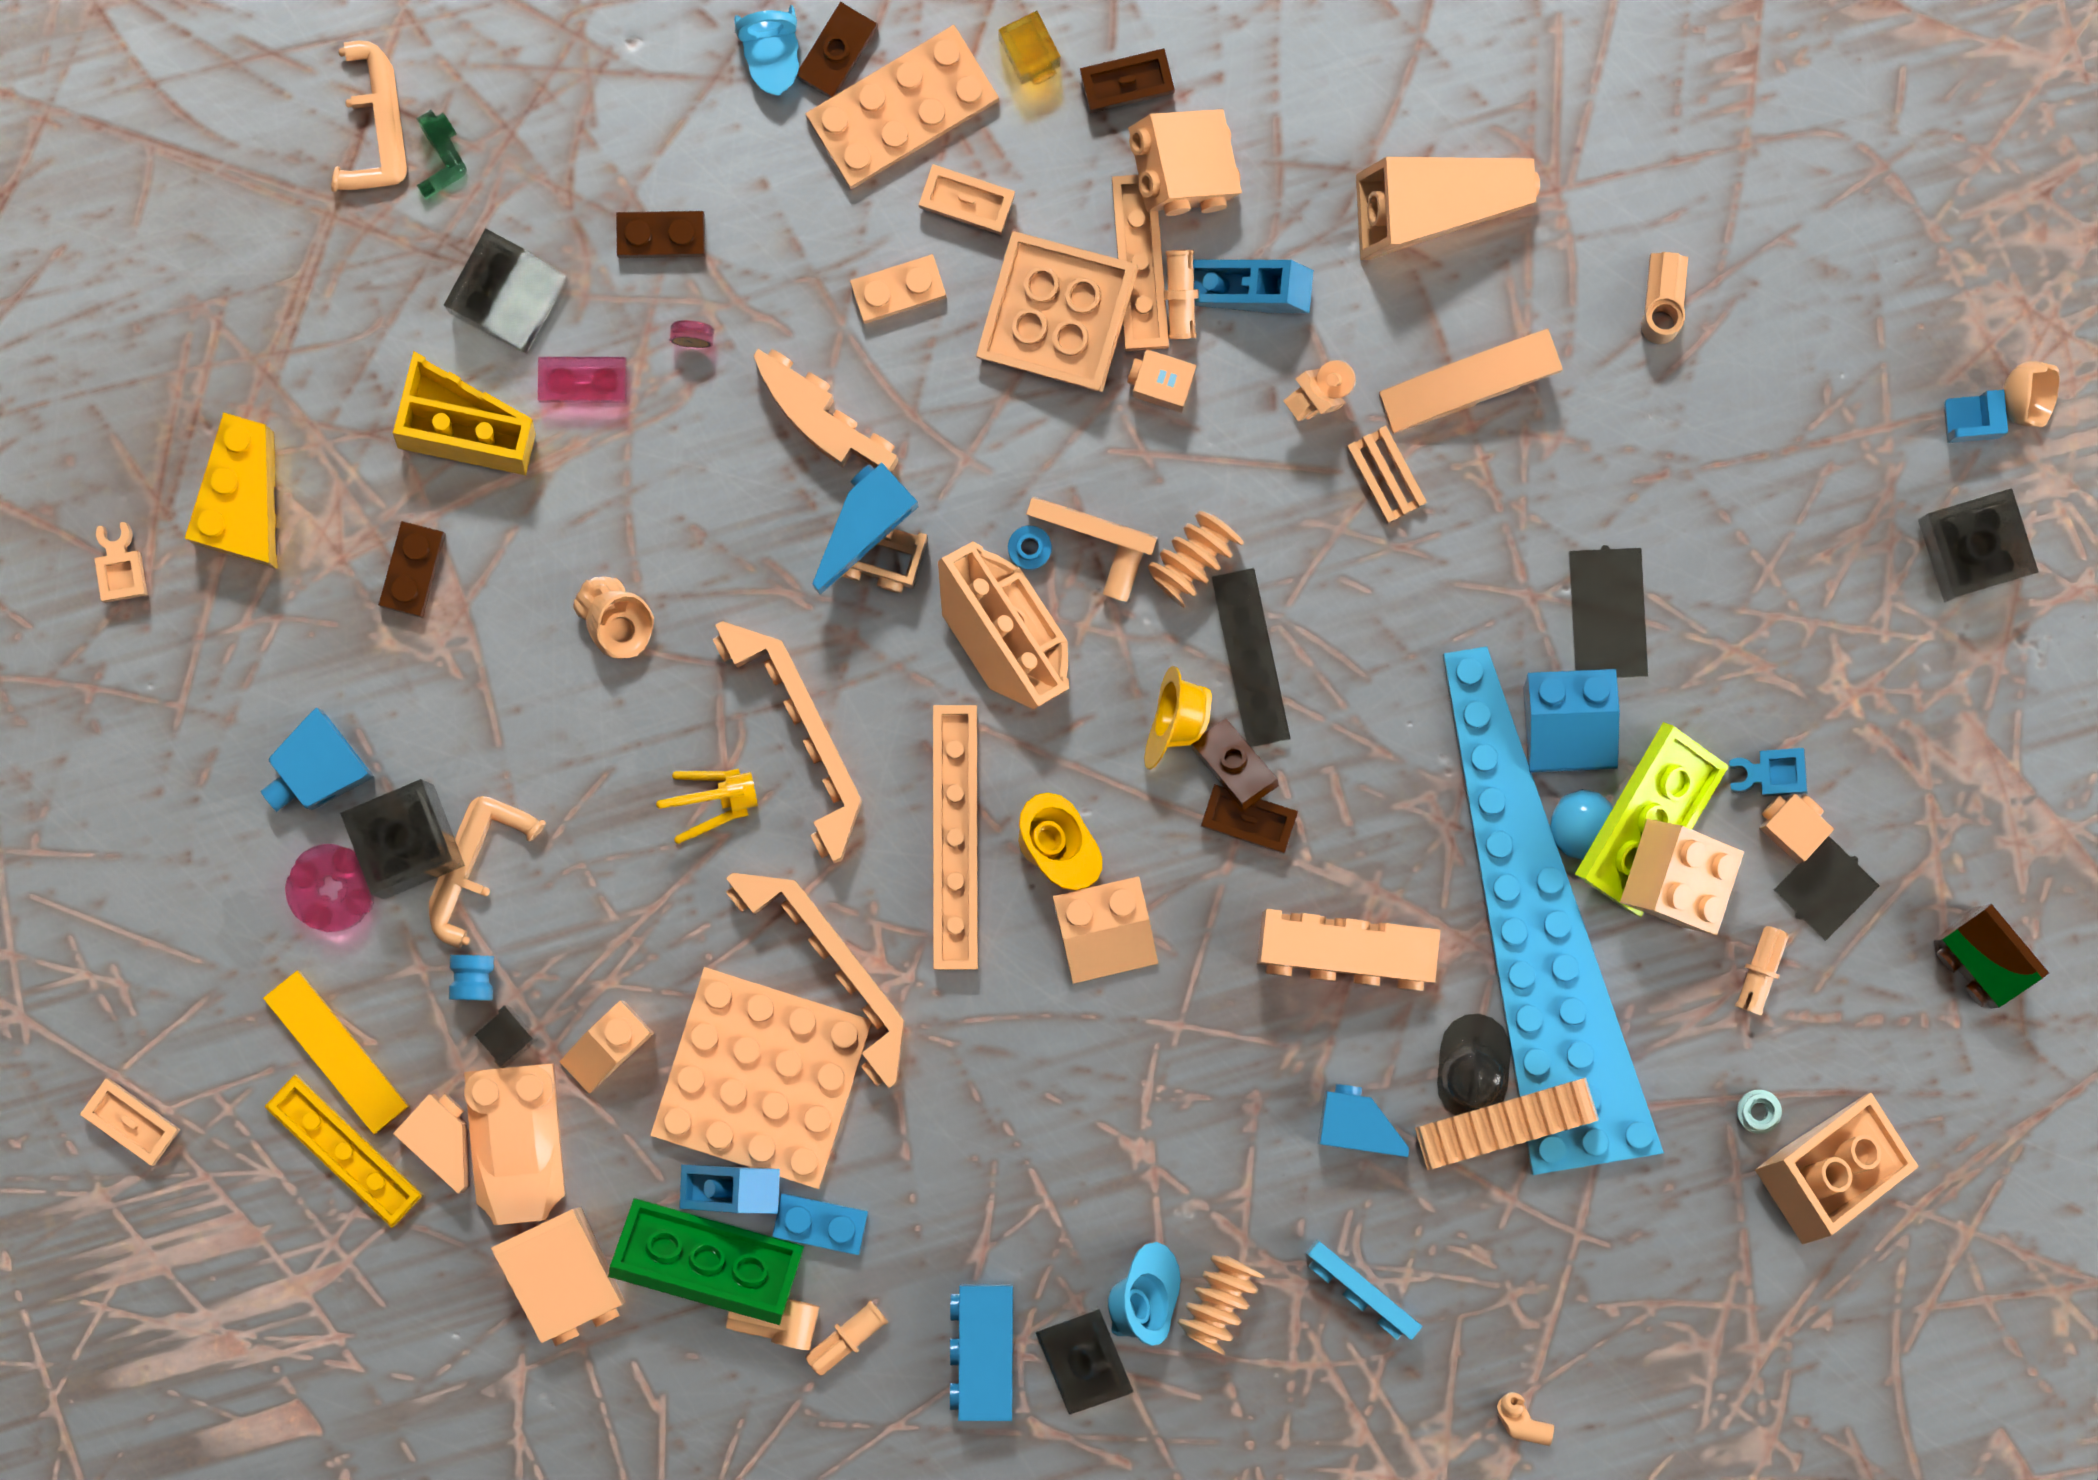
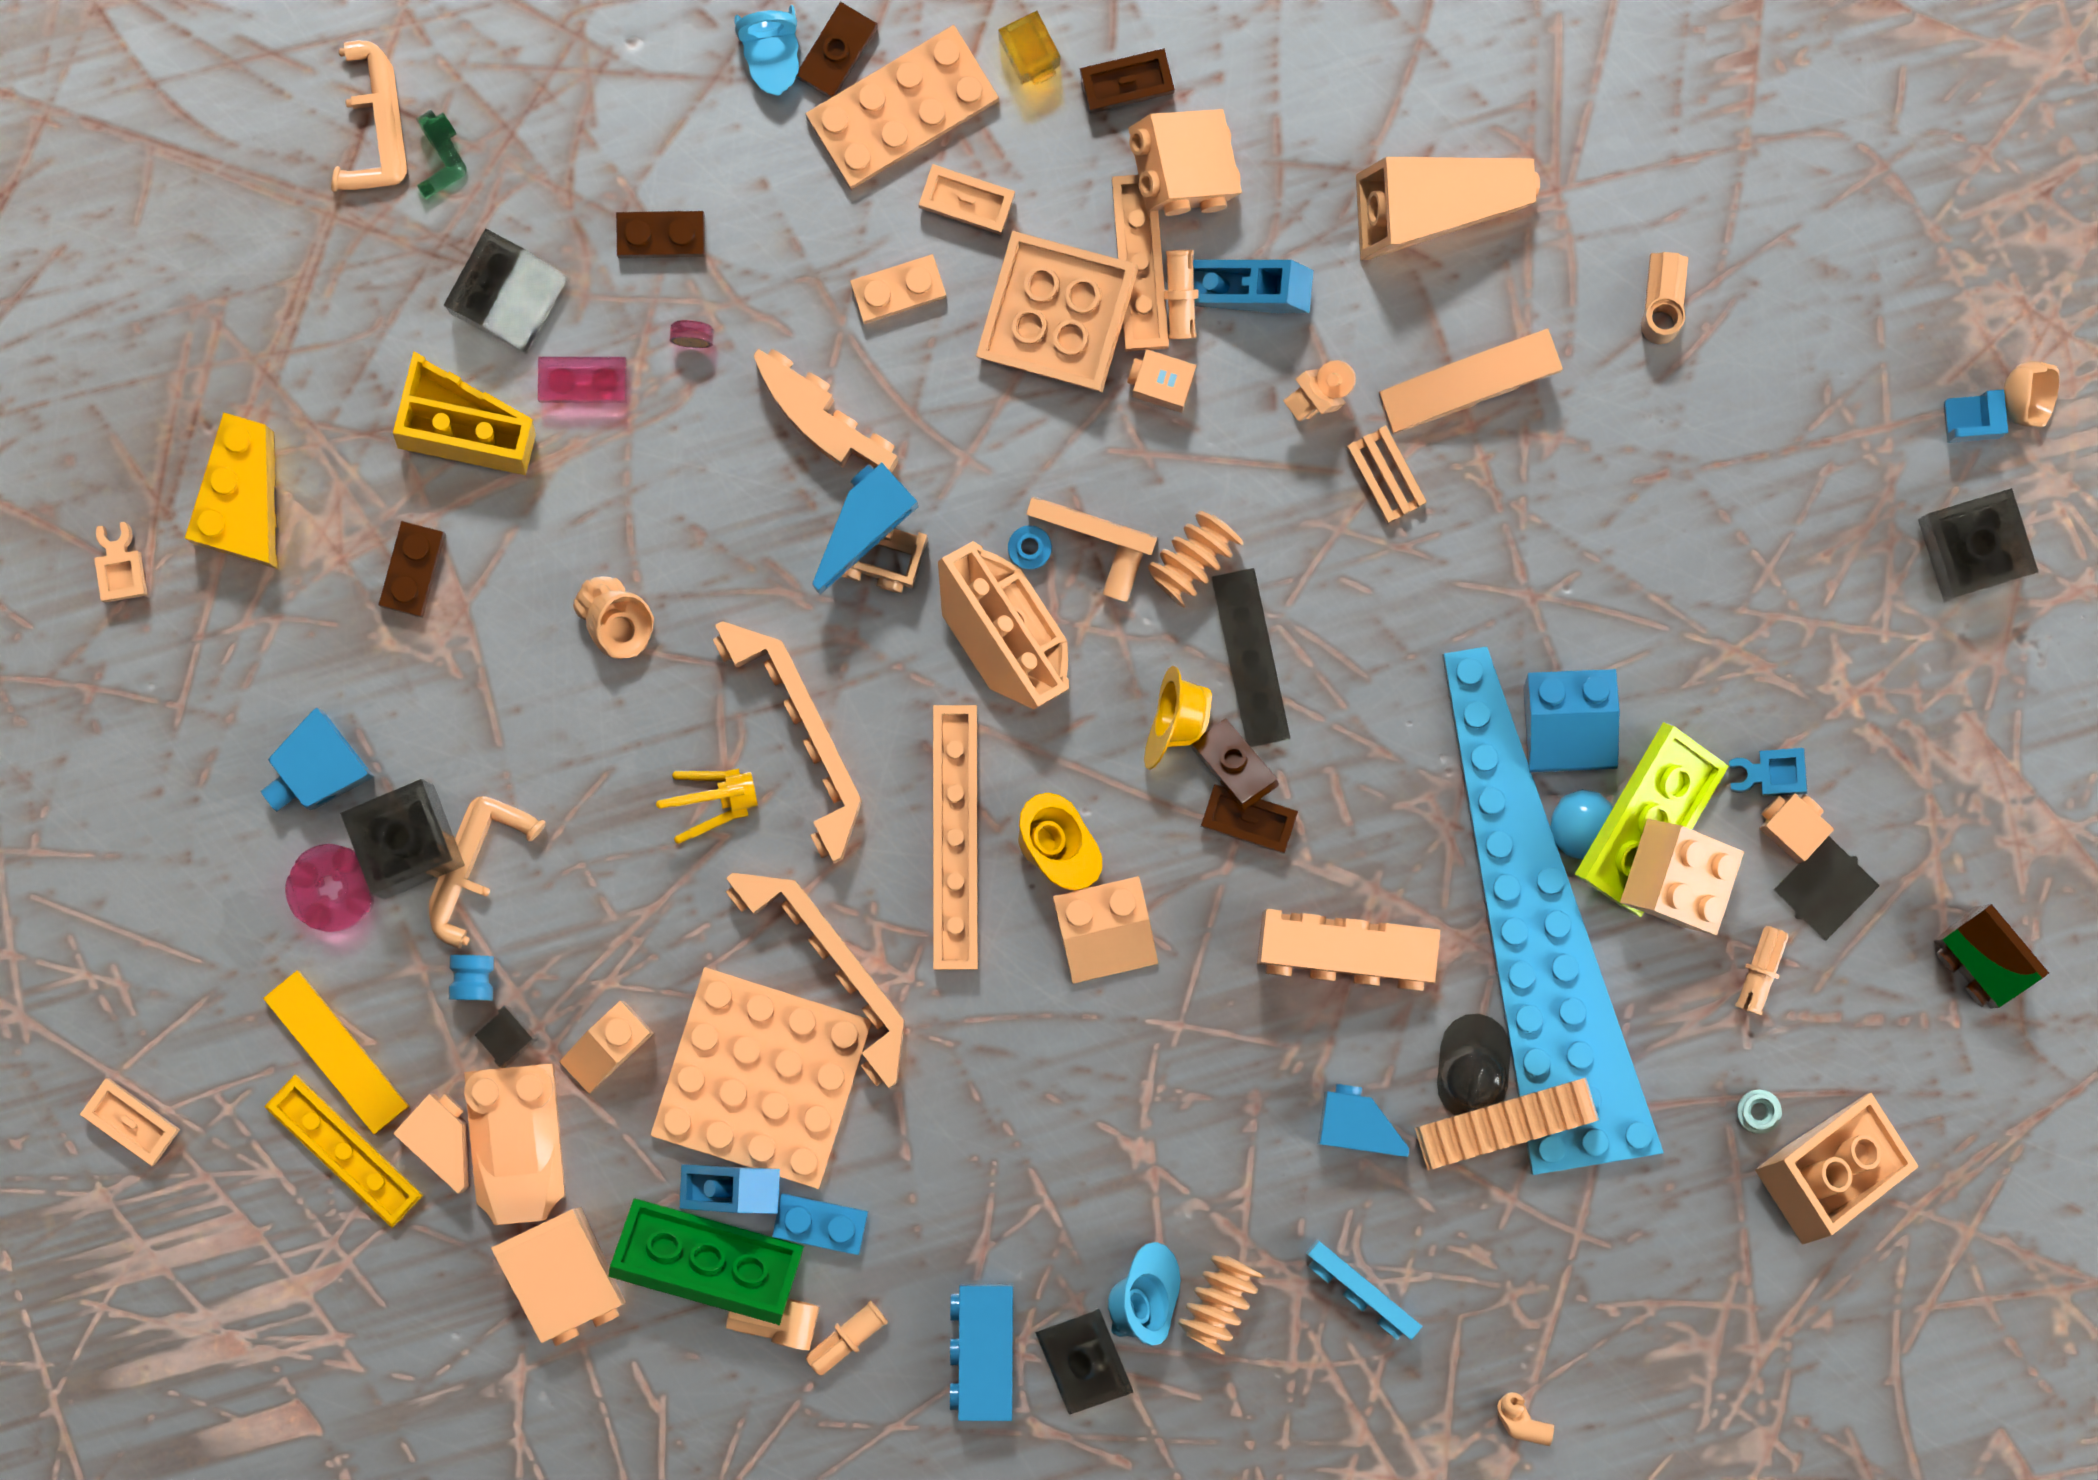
(1608, 611): clear smoke piece -> none

